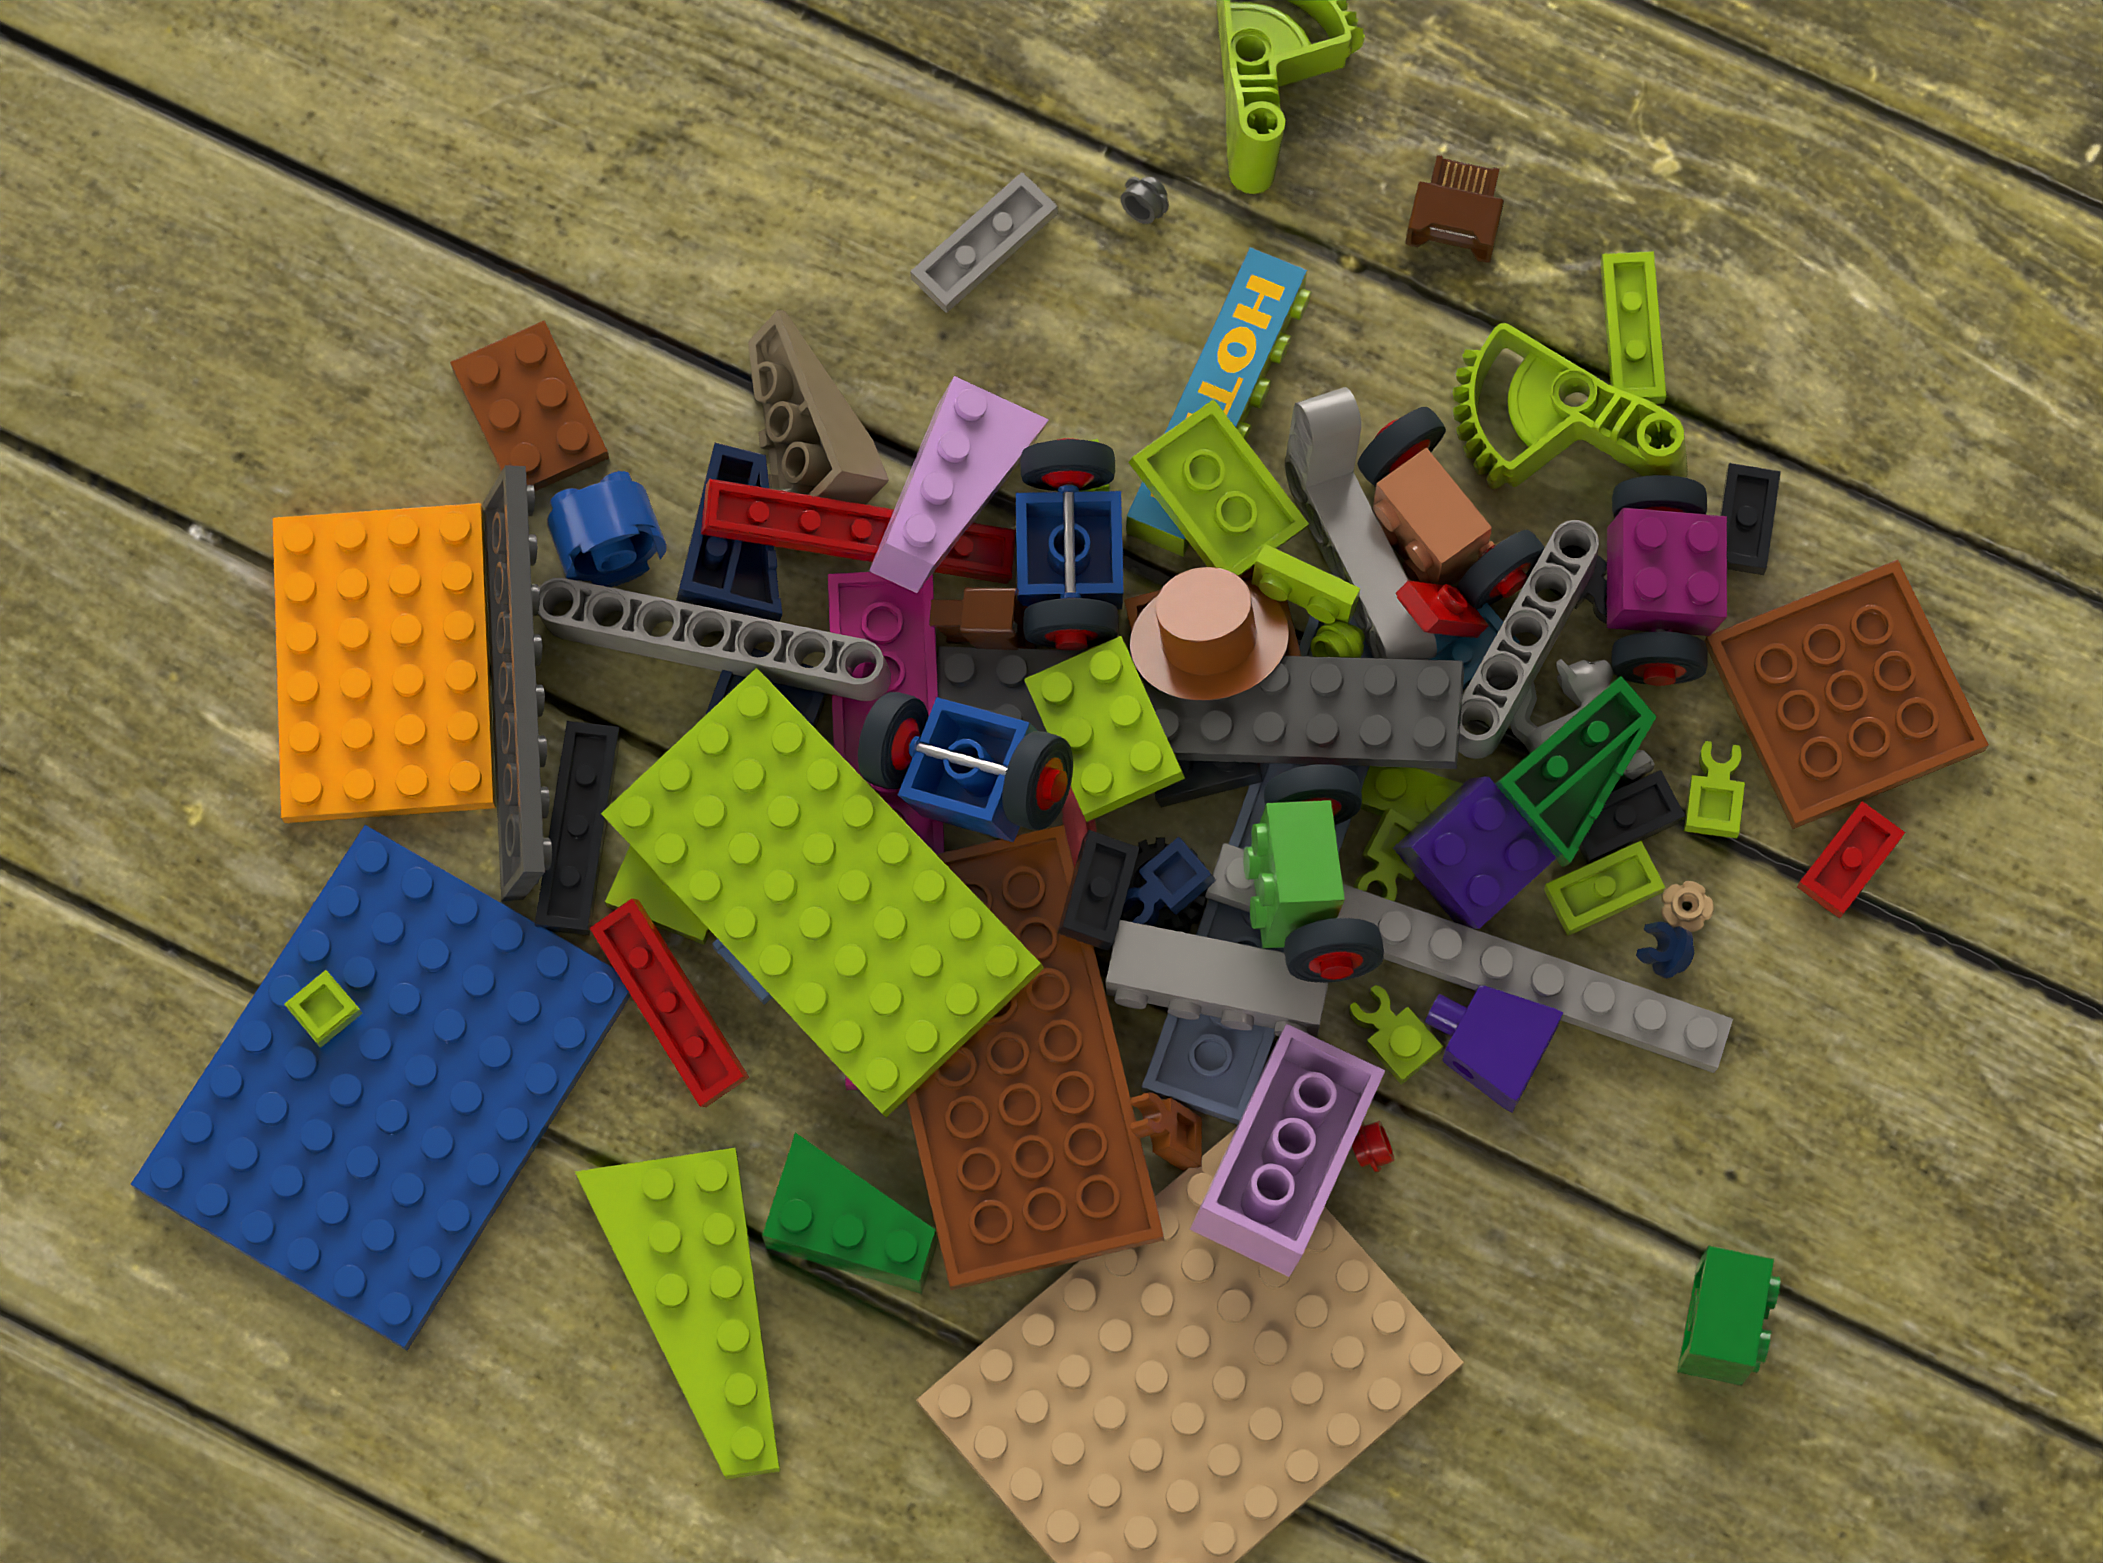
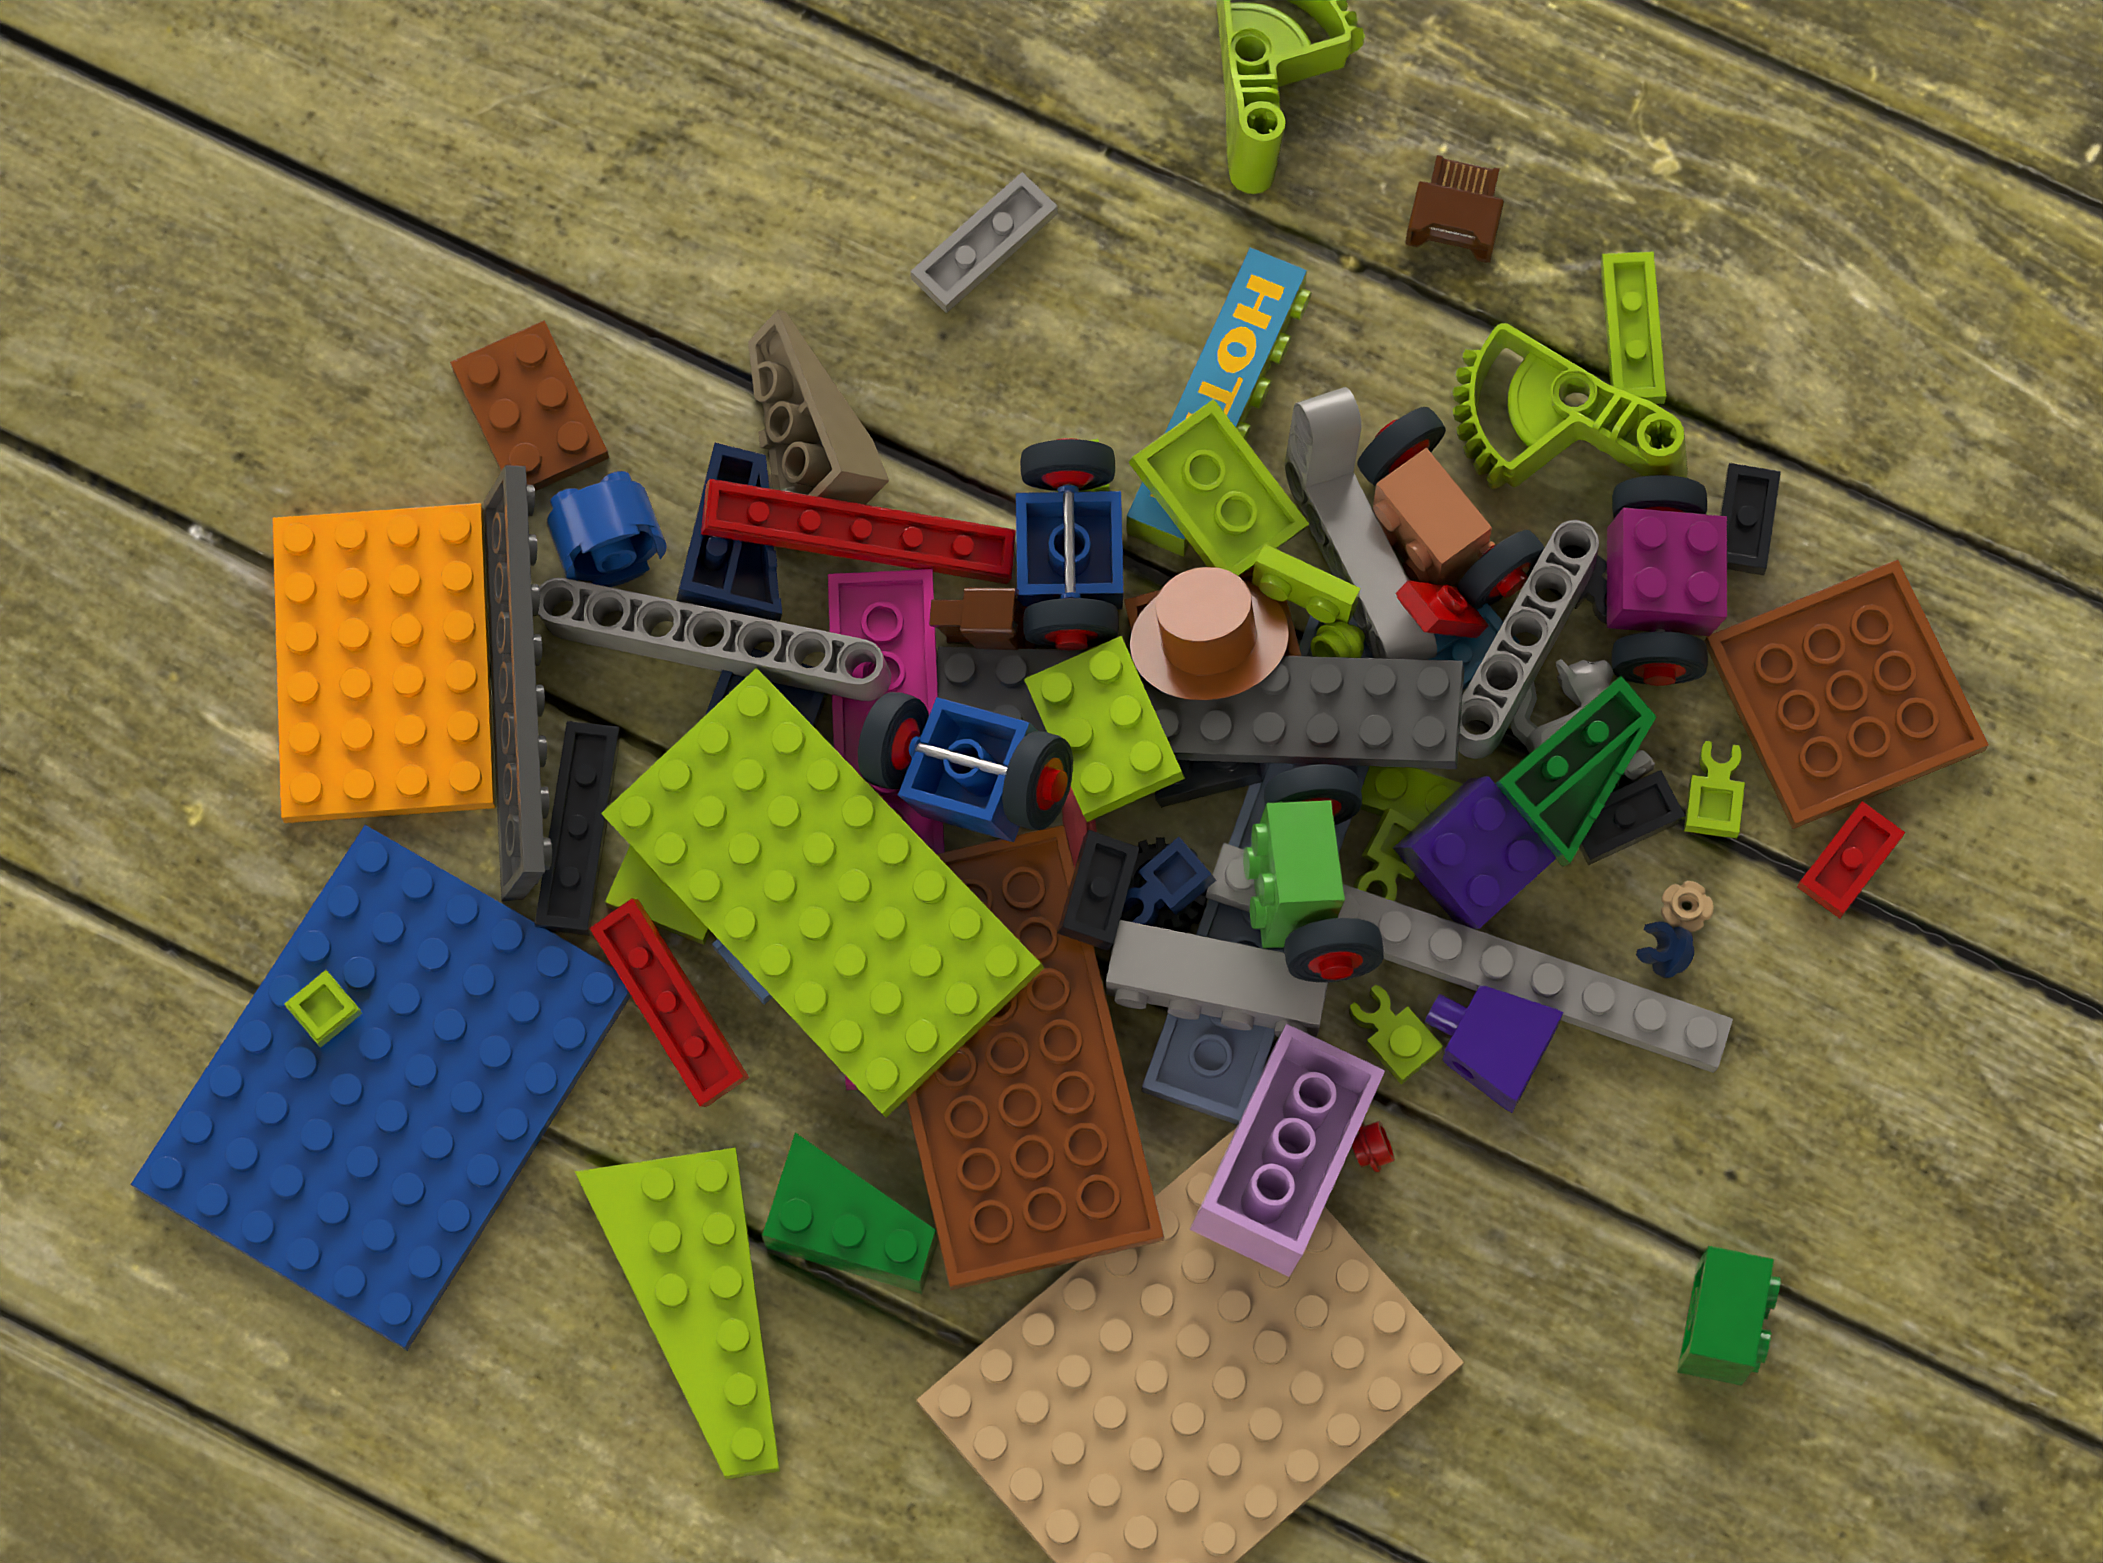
(958, 469): lavender wedge -> none
(1144, 199): dark grey plate -> none
(1172, 1130): dark orange plate -> none
(1604, 888): lime plate -> none

